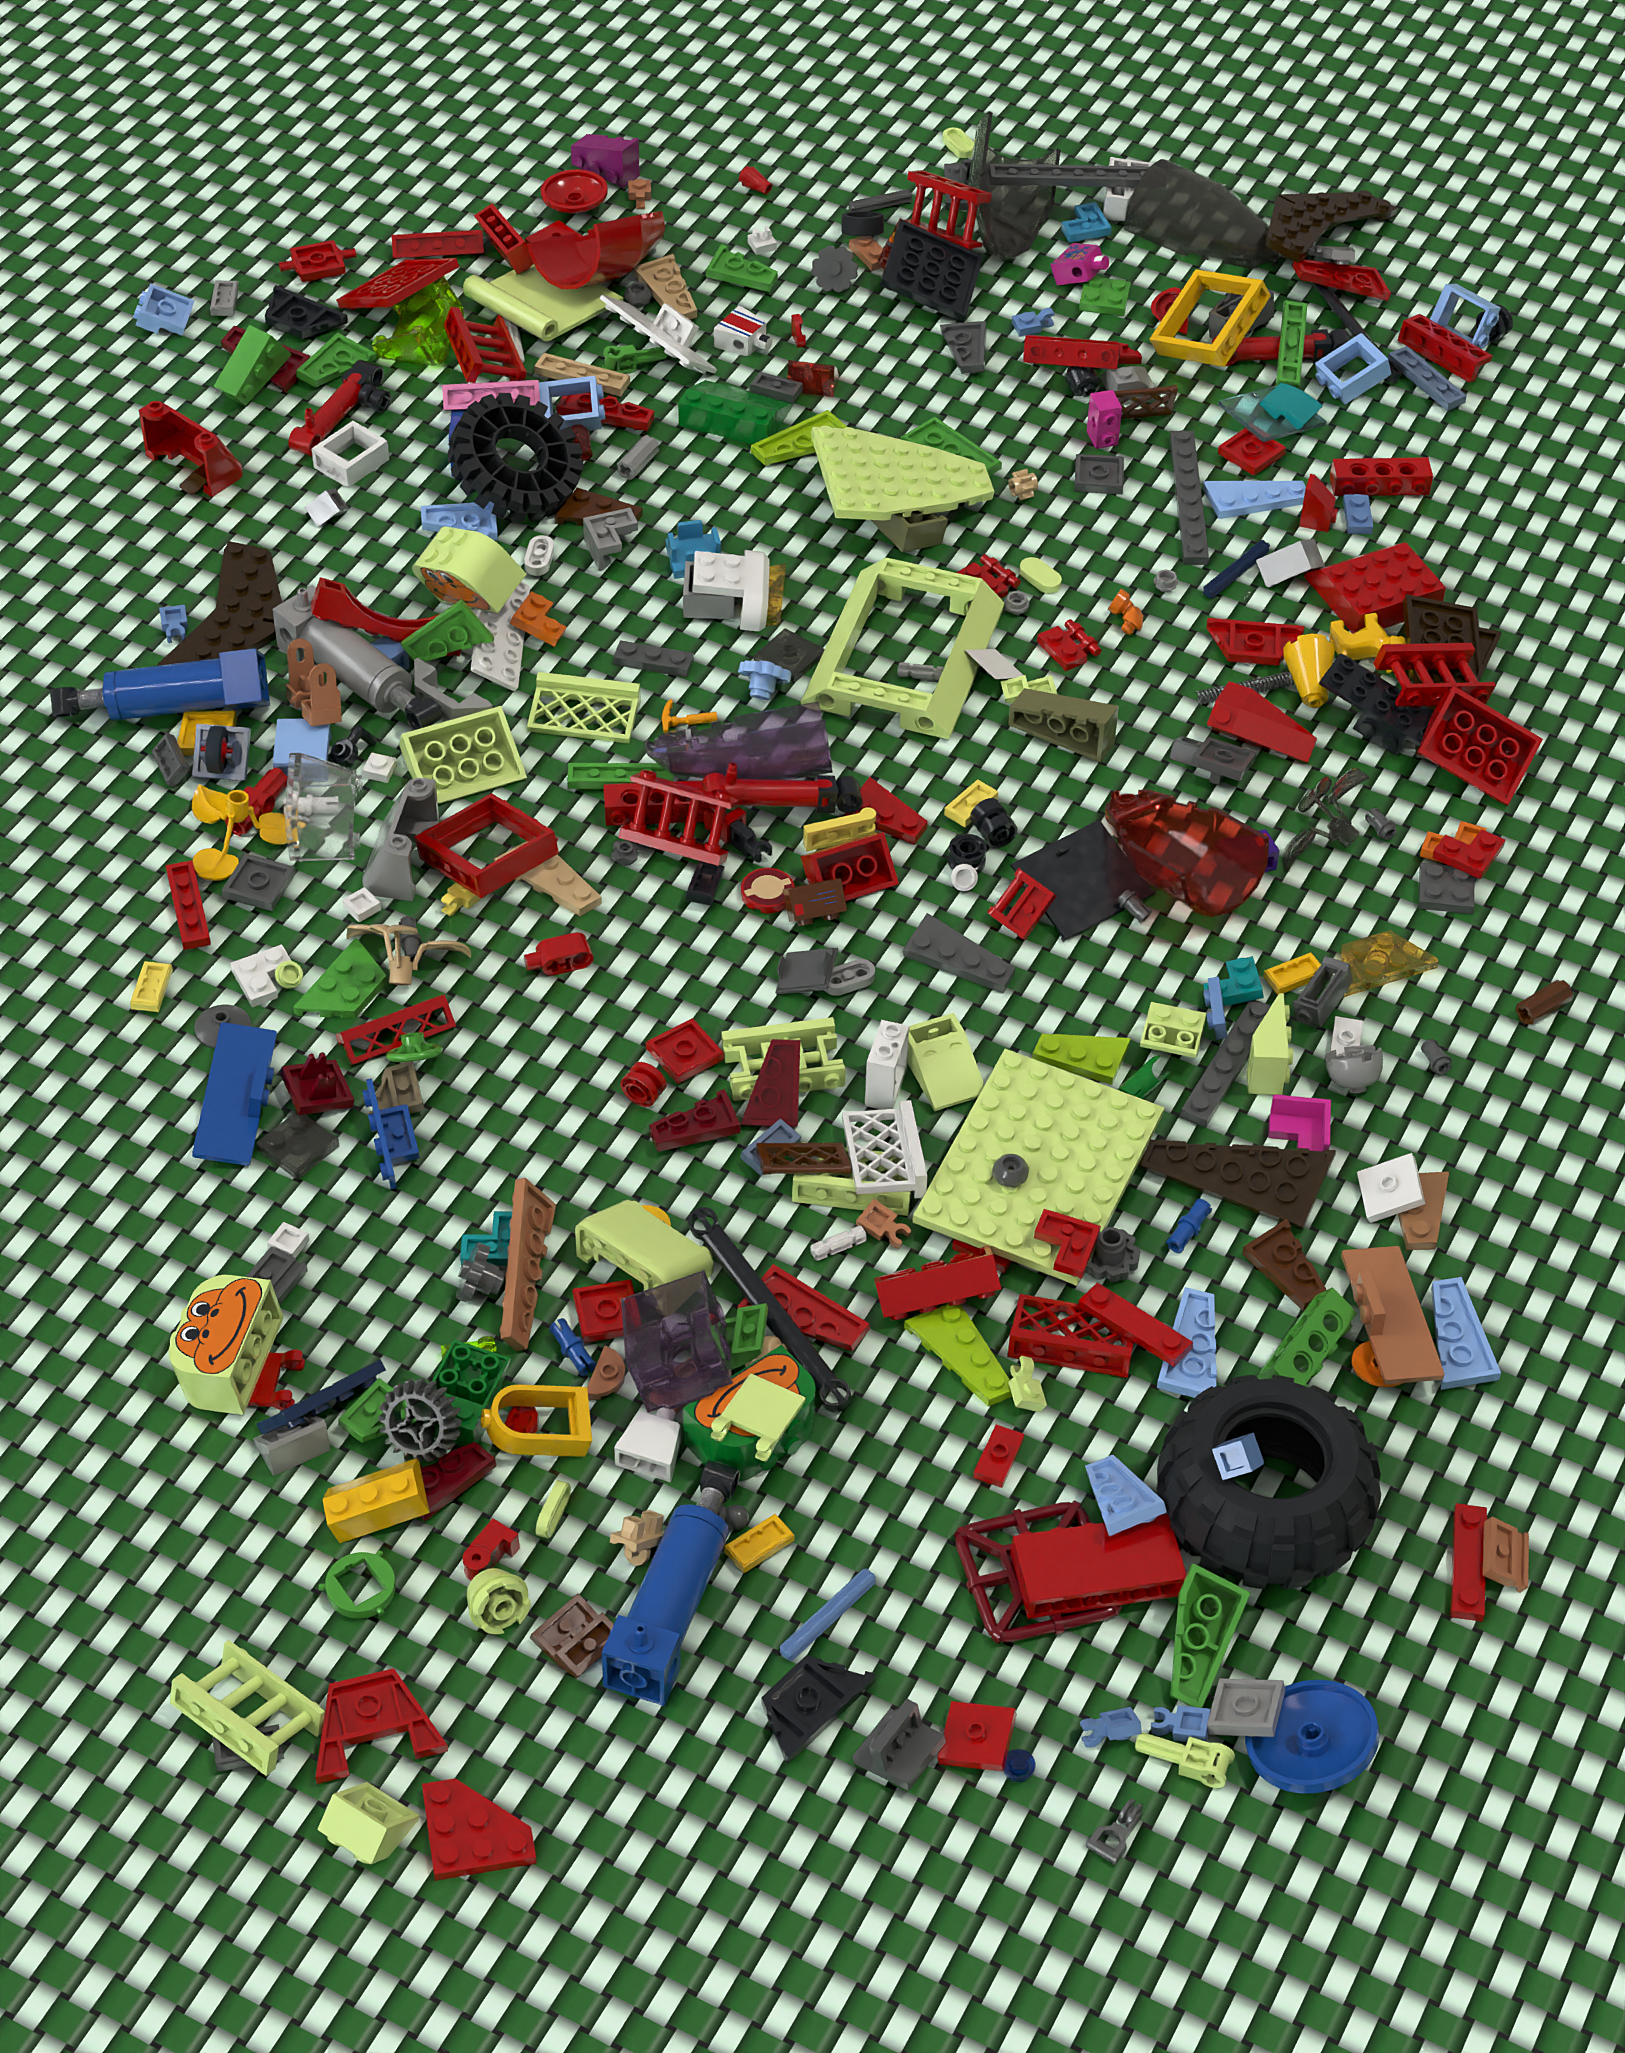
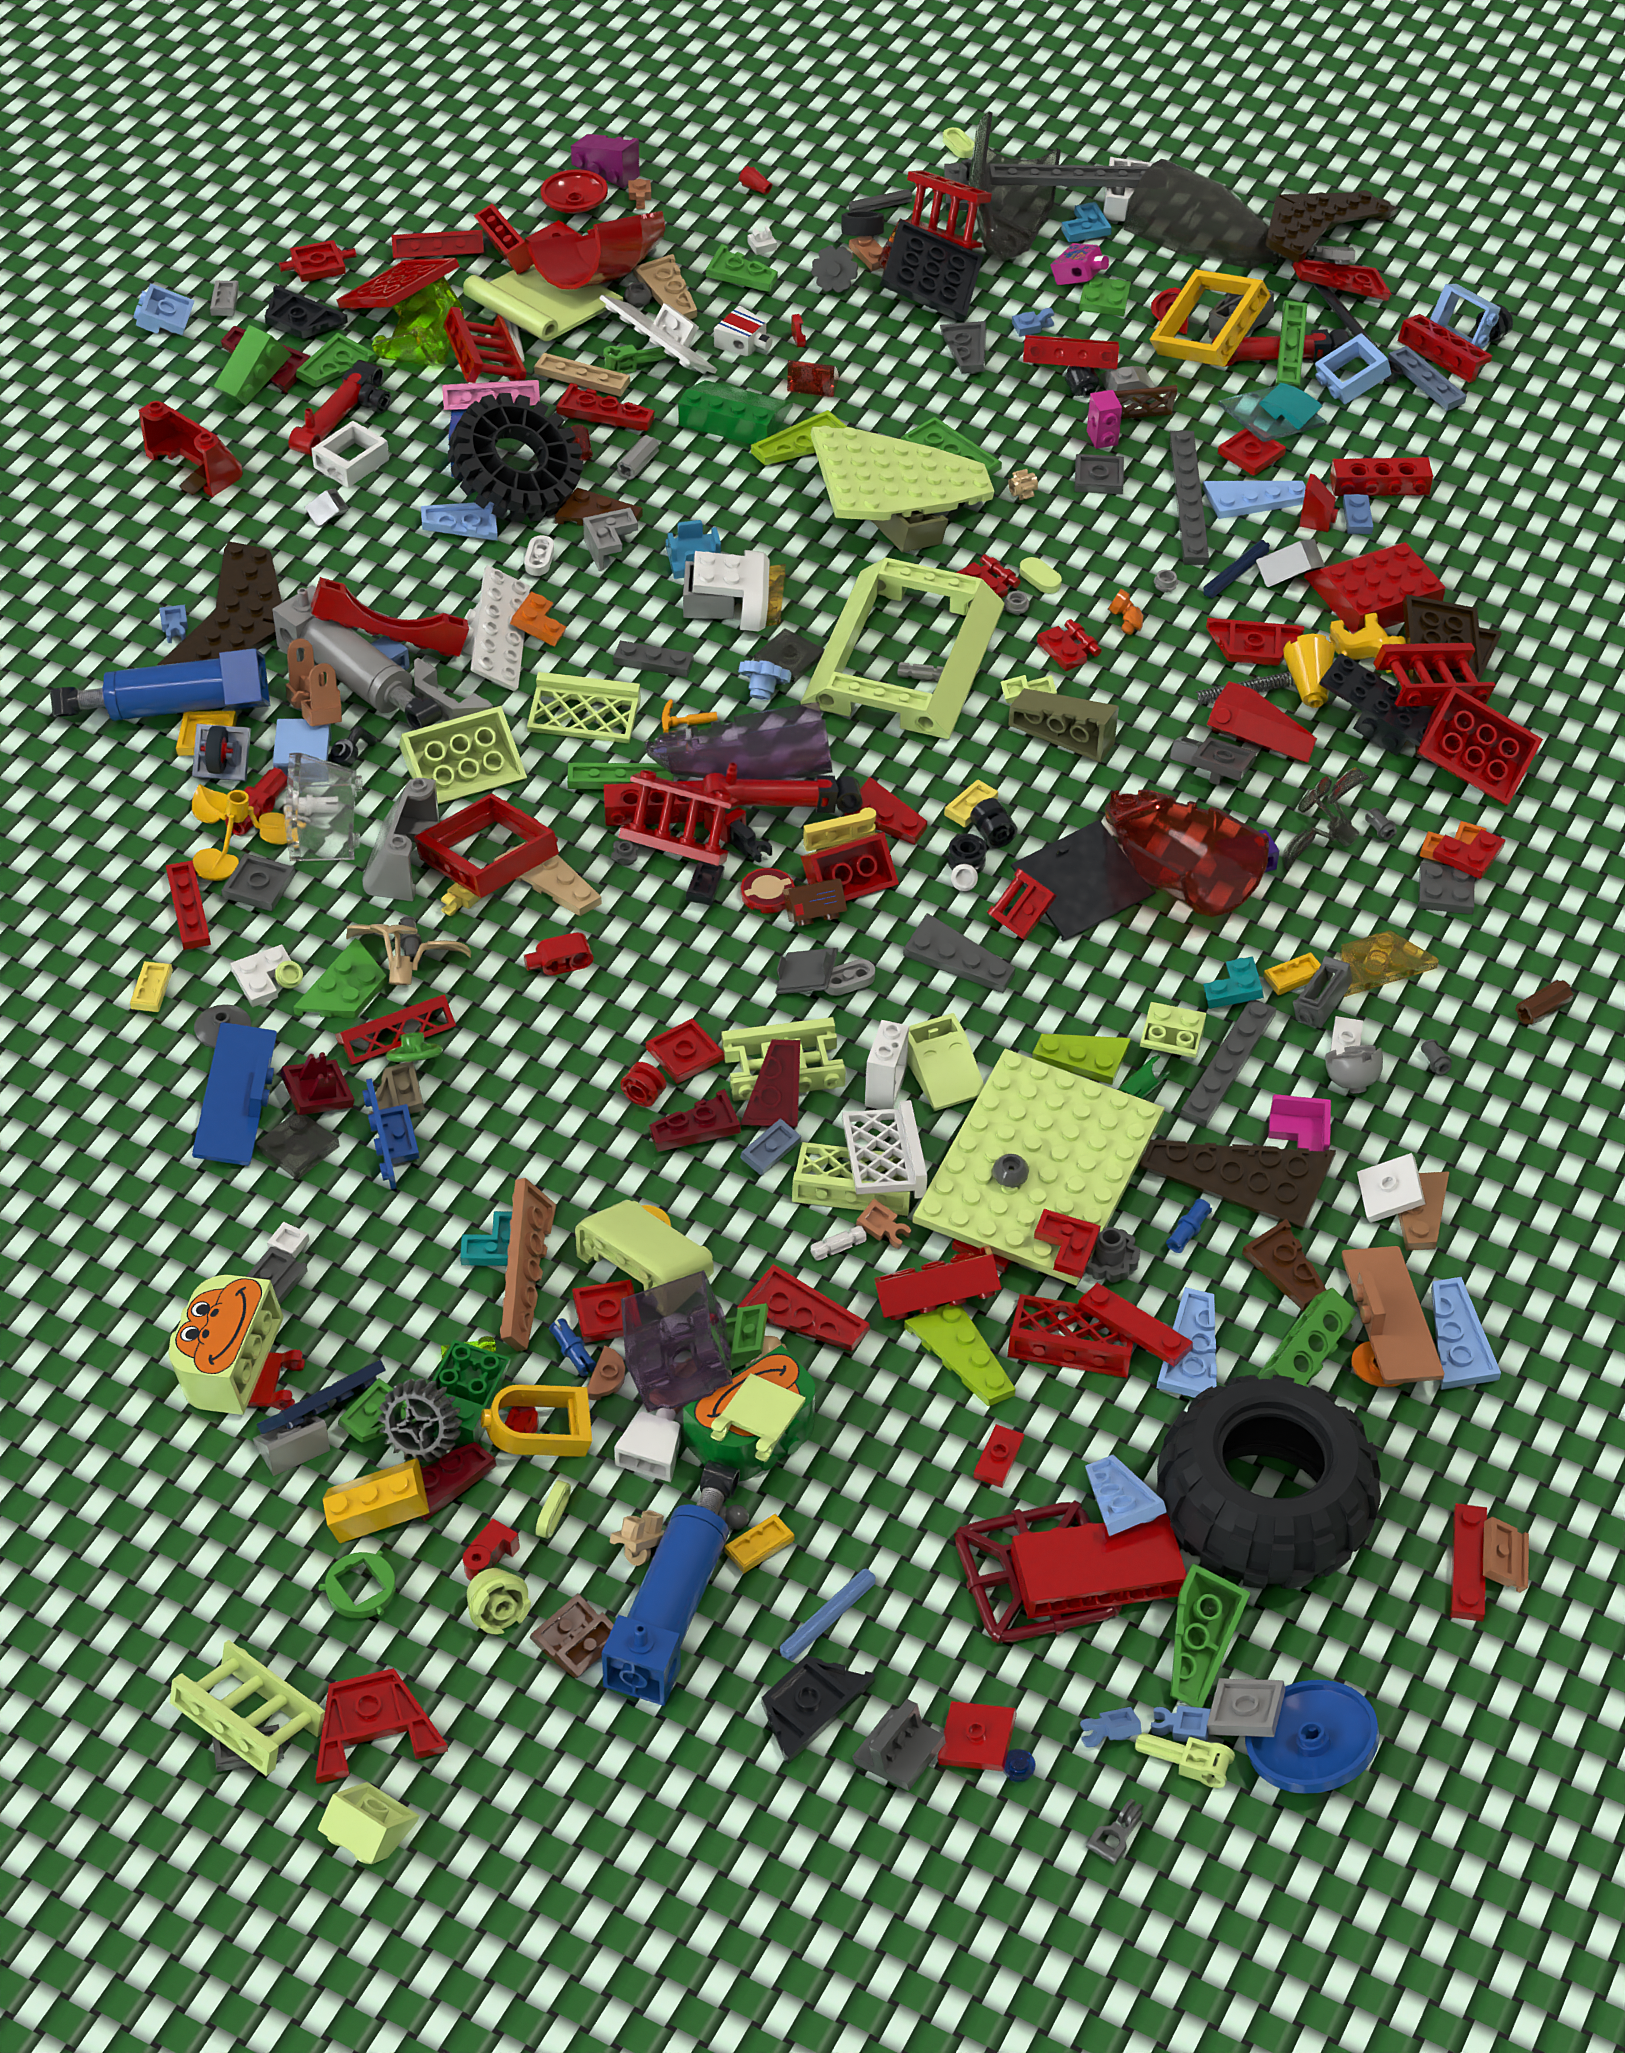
(170, 760): dark grey plate -> none
(361, 904): white plate -> none
(379, 767): white plate -> none
(448, 632): bright green wing -> none
(468, 568): yellowish green brick -> none
(472, 1832): red plate -> none
(478, 1275): dark grey plant -> none
(574, 386): light blue window -> none
(776, 387): dark grey plate -> none
(777, 1318): black piece -> none
(794, 1150): reddish brown window -> none
(994, 663): white sticker -> none
(1026, 1391): yellowish green plate -> none
(1128, 355): red tile -> none
(1134, 905): dark grey pin -> none
(1216, 1018): medium blue plate -> none
(1238, 1456): panel -> none
(1270, 1052): yellowish green slope -> none

